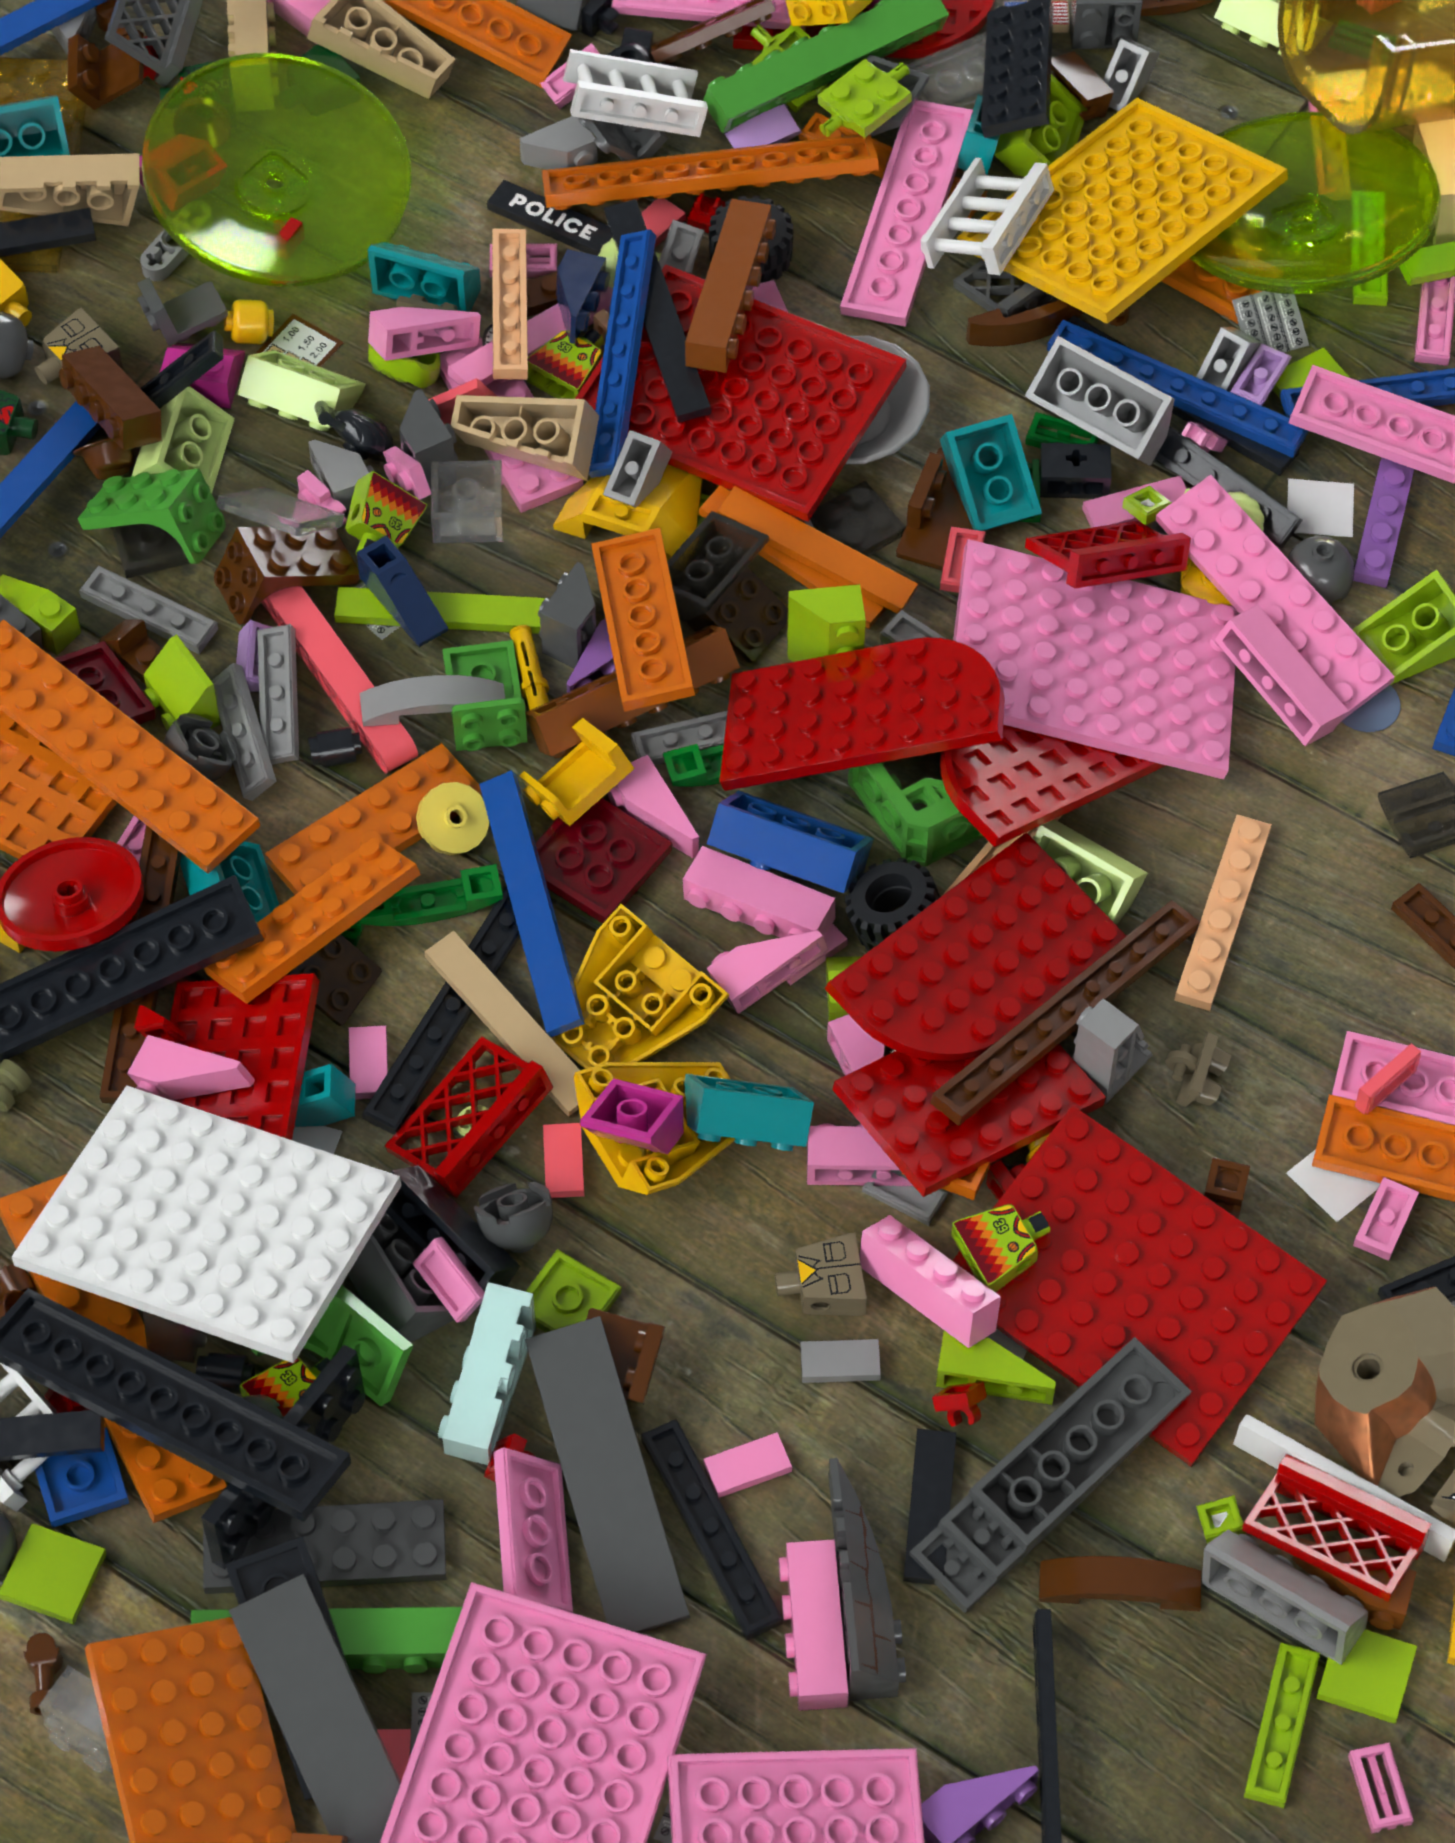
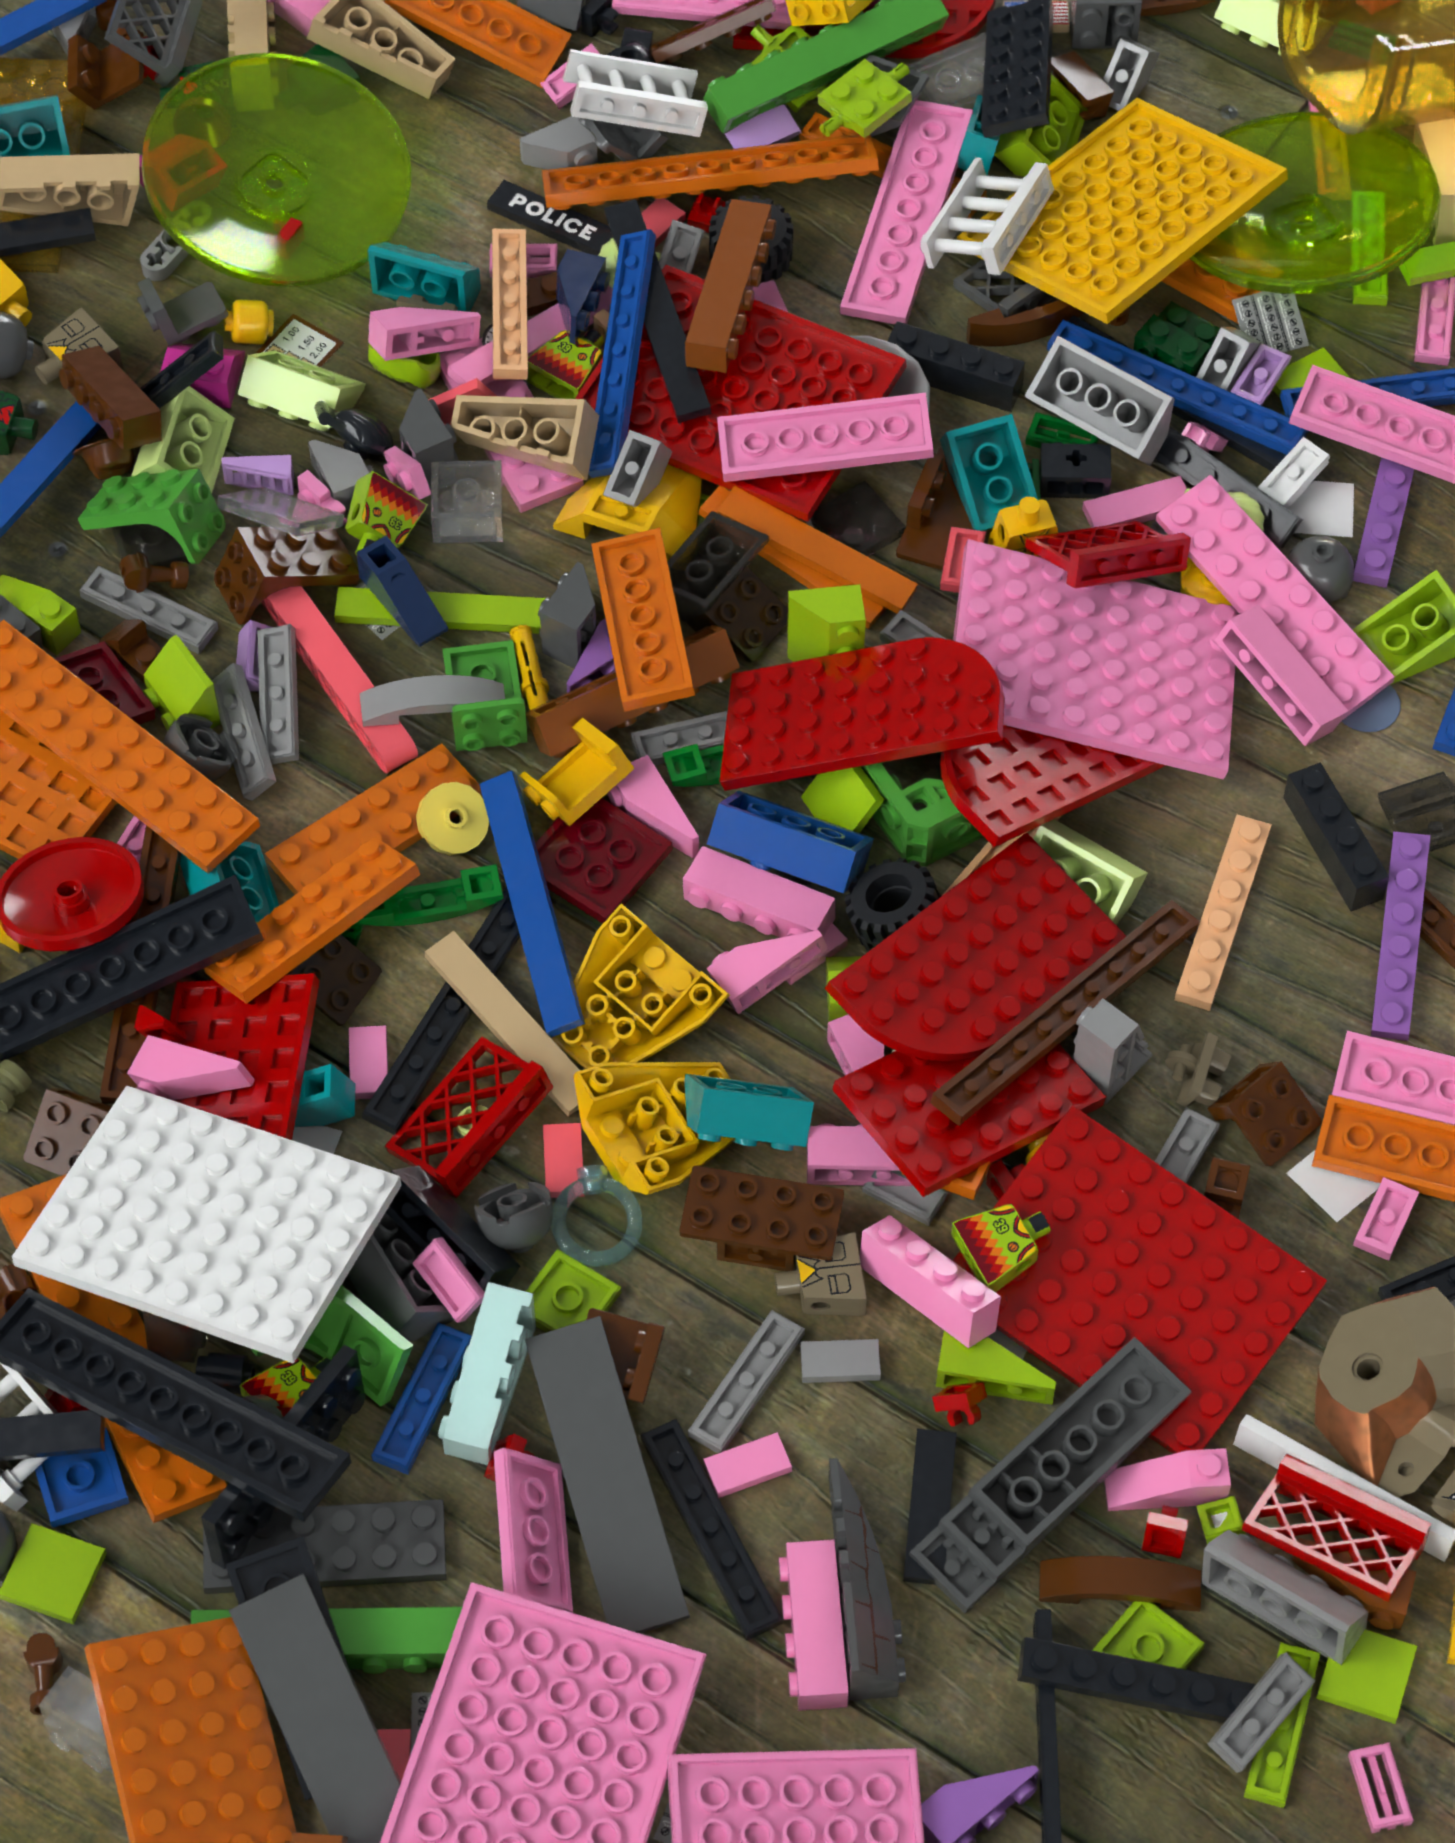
(63, 1129): none -> bracket
(138, 573): none -> reddish brown leg
(260, 471): none -> lavender slope
(335, 747): black brick -> none
(422, 1399): none -> blue tile
(593, 1181): none -> clear light blue piece
(636, 1116): dark pink slope -> none
(746, 1382): none -> light grey tile
(761, 1217): none -> reddish brown bracket
(825, 437): none -> bright pink plate
(843, 798): none -> lime tile
(962, 367): none -> black brick
(1022, 521): none -> yellow torso
(1130, 1680): none -> black plate
(1145, 504): lime tile -> none
(1152, 1637): none -> lime tile
(1165, 1532): none -> red tile
(1170, 1480): none -> bright pink slope
(1176, 338): none -> dark green plate
(1187, 1144): none -> light grey tile
(1261, 1712): none -> light grey tile
(1268, 1111): none -> reddish brown bracket
(1295, 473): none -> white plate
(1336, 837): none -> black brick
(1388, 1079): coral tile -> none
(1400, 936): none -> medium lavender plate

